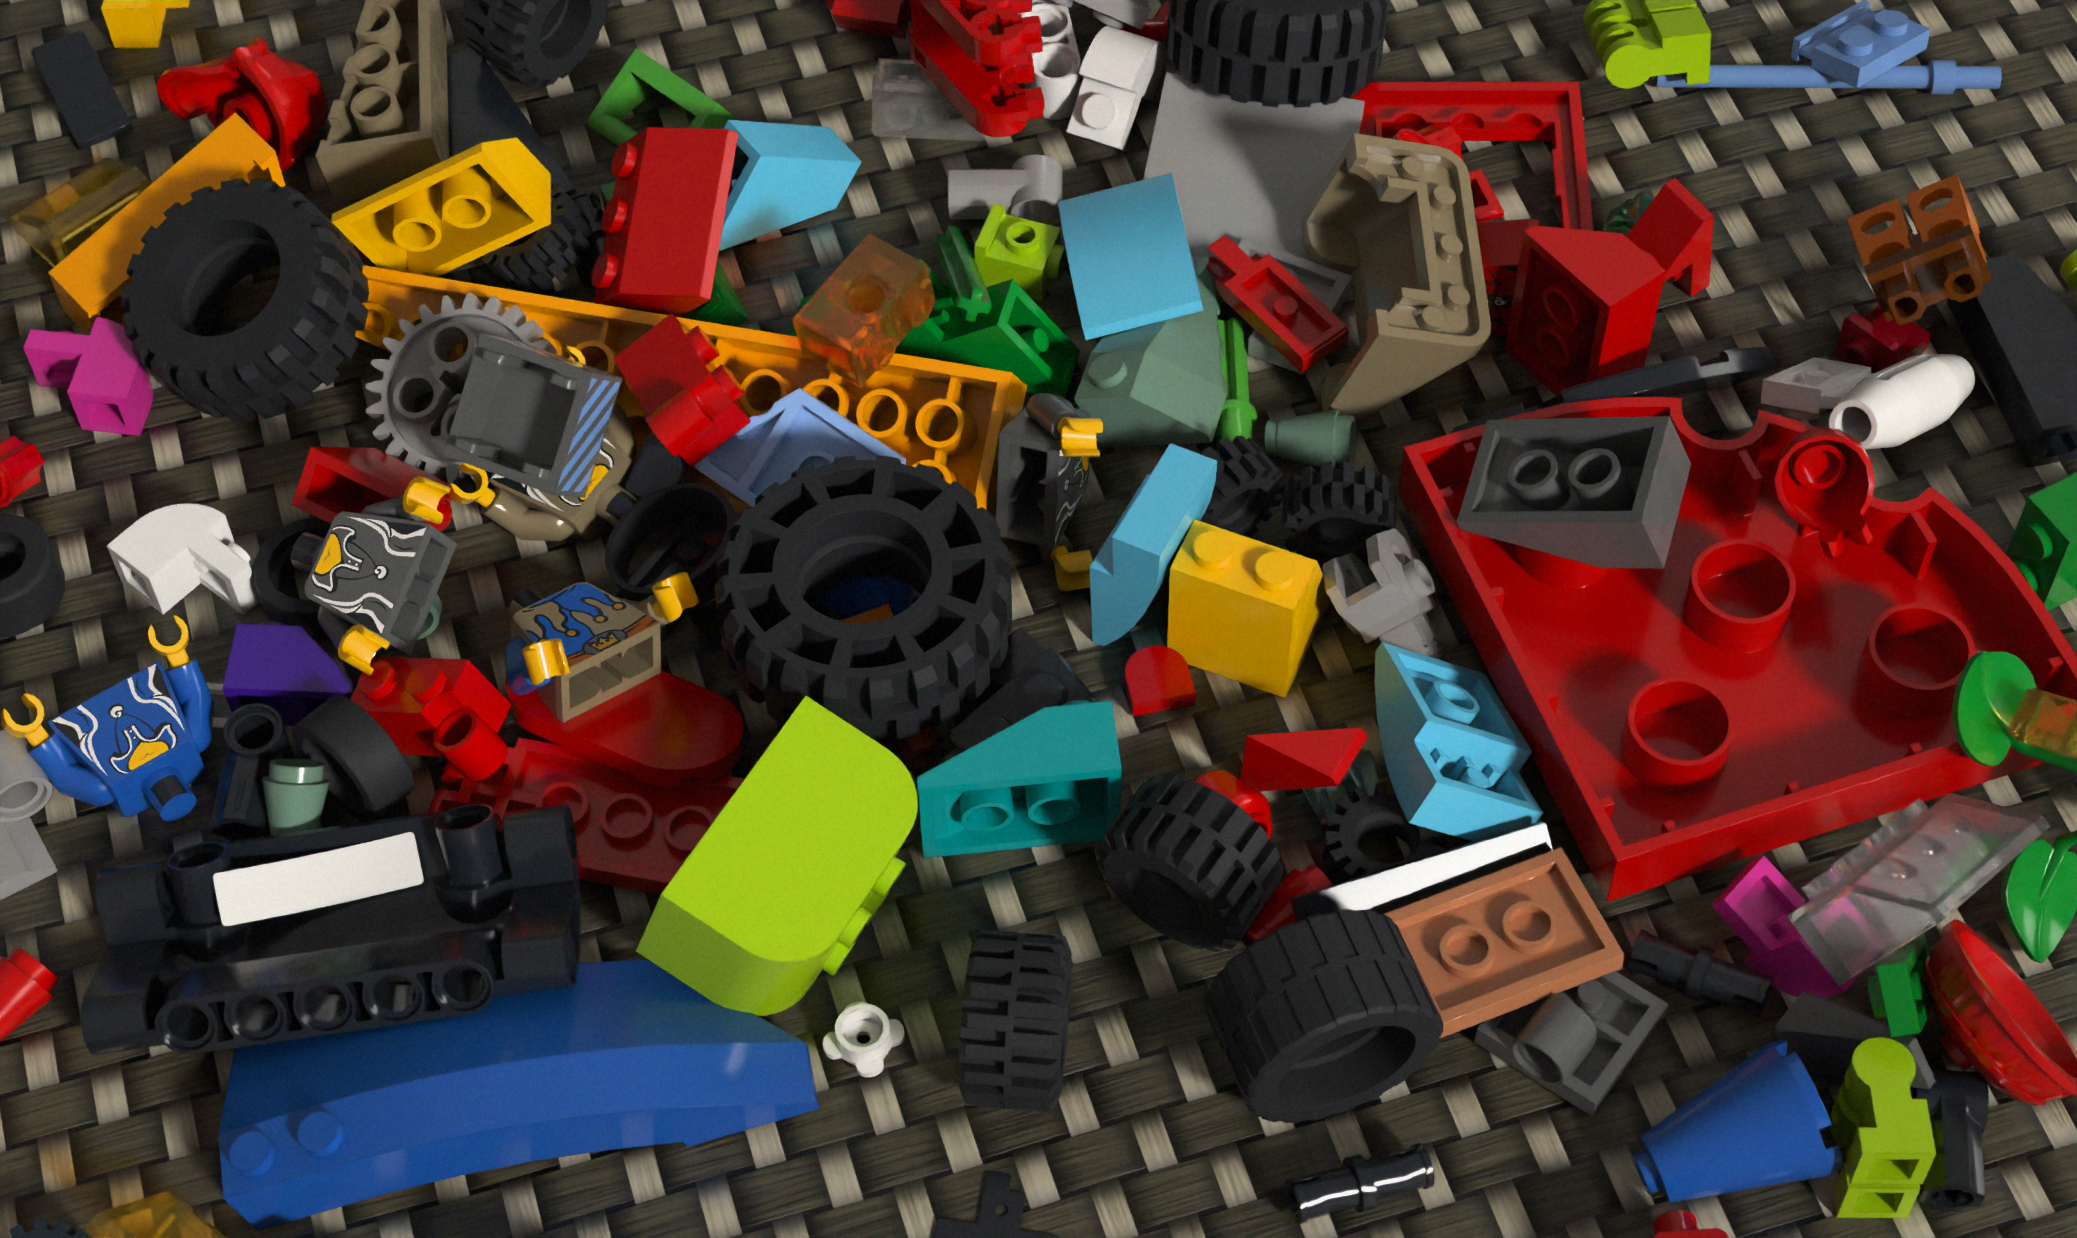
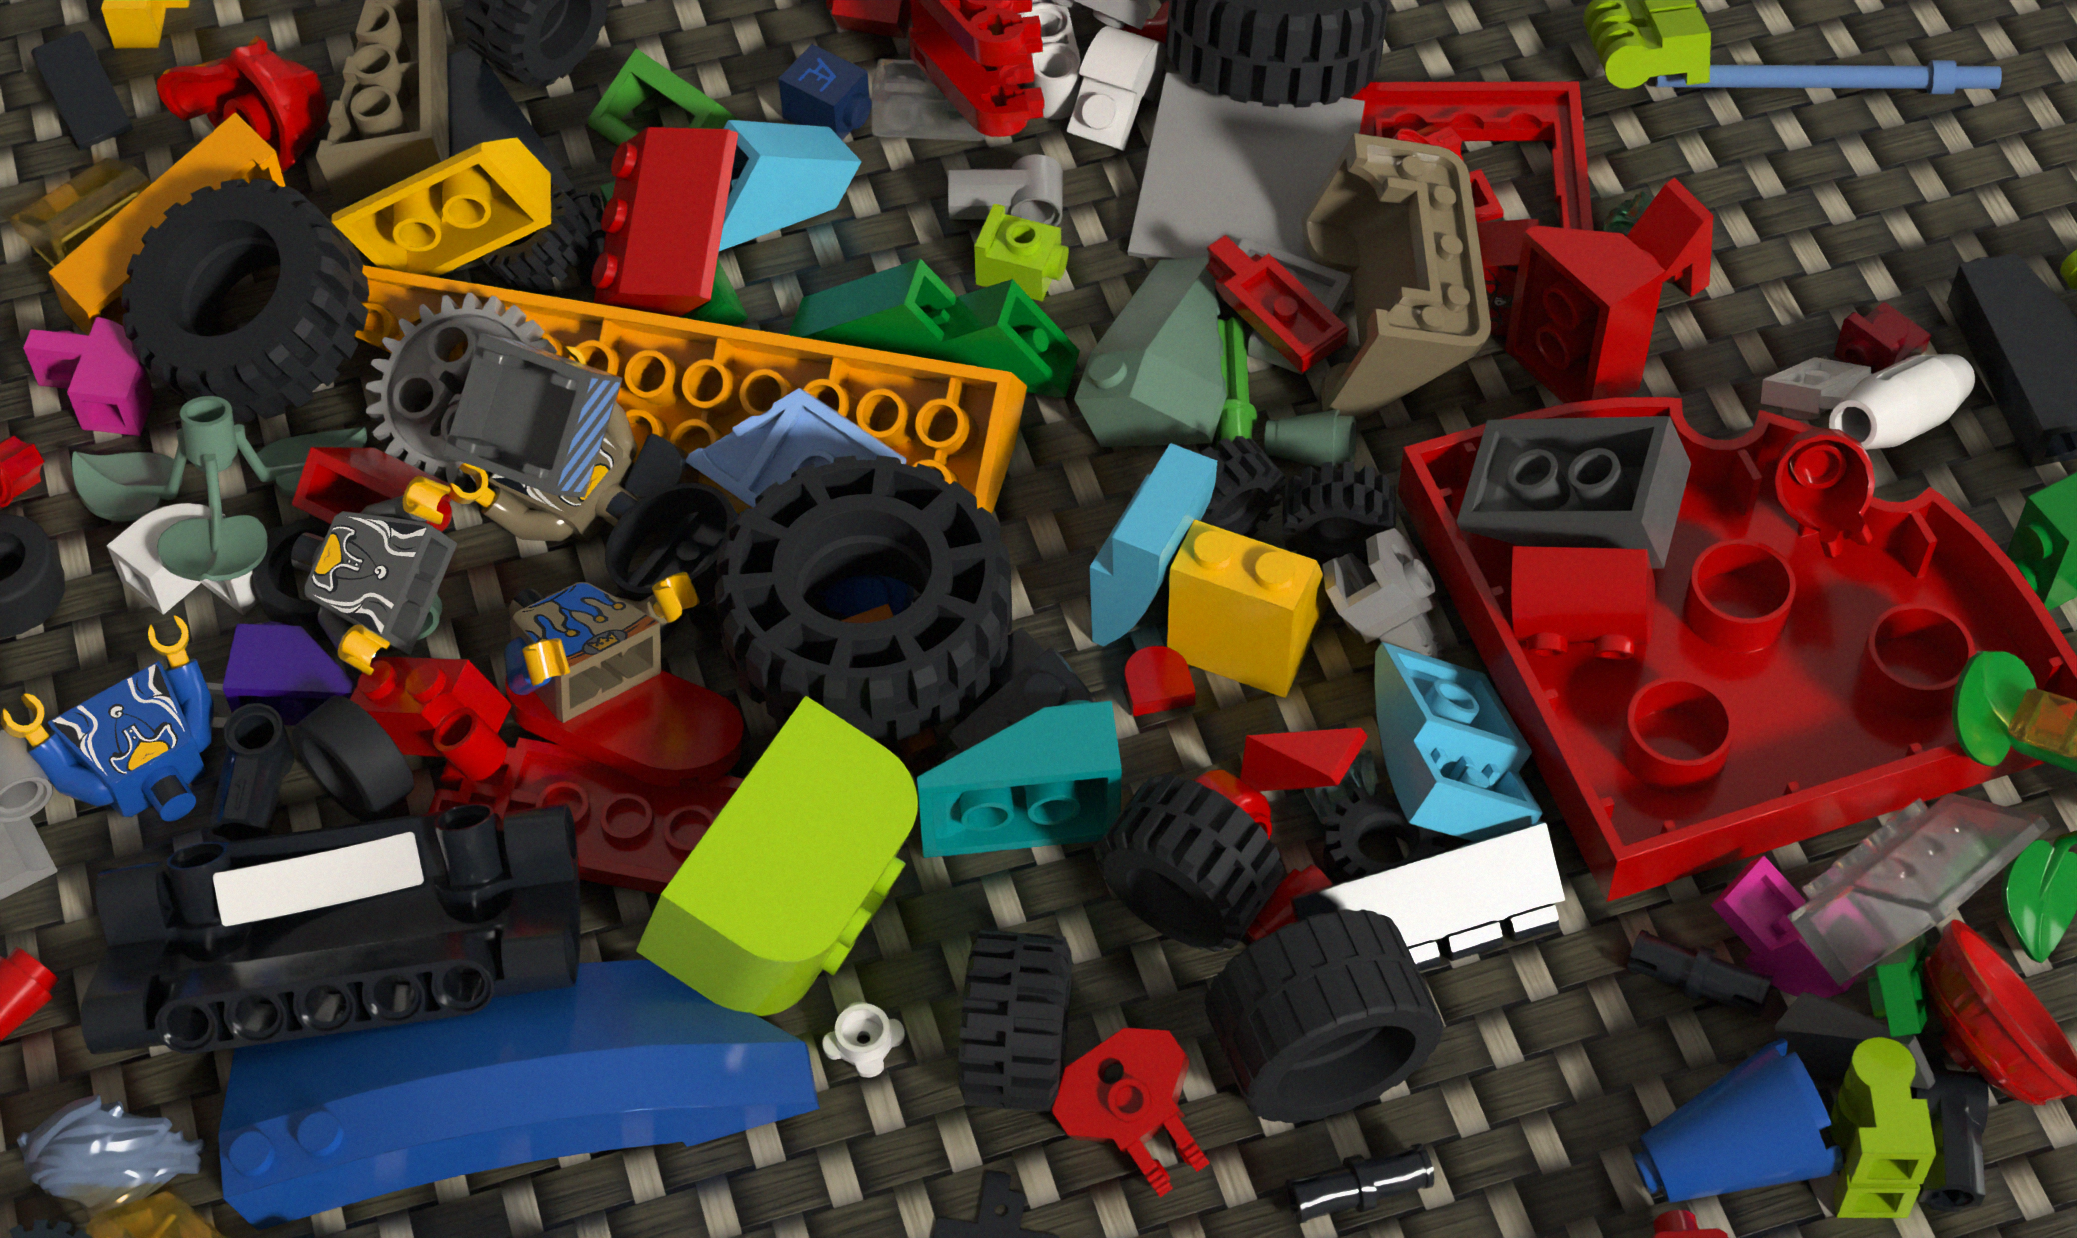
(105, 1154): none -> sand blue hair
(200, 548): none -> sand green plant
(294, 795): sand green cone -> none
(682, 391): red hinge -> none
(825, 92): none -> dark blue brick
(865, 310): clear orange brick -> none
(961, 274): green axle -> none
(1043, 480): dark grey torso -> none
(1129, 256): medium azure slope -> none
(1134, 1106): none -> red hinge
(1507, 940): nougat plate -> none
(1577, 1038): dark grey plate -> none
(1582, 598): none -> red brick
(1658, 380): black tile -> none
(1860, 43): medium blue plate -> none
(1925, 267): hips -> none

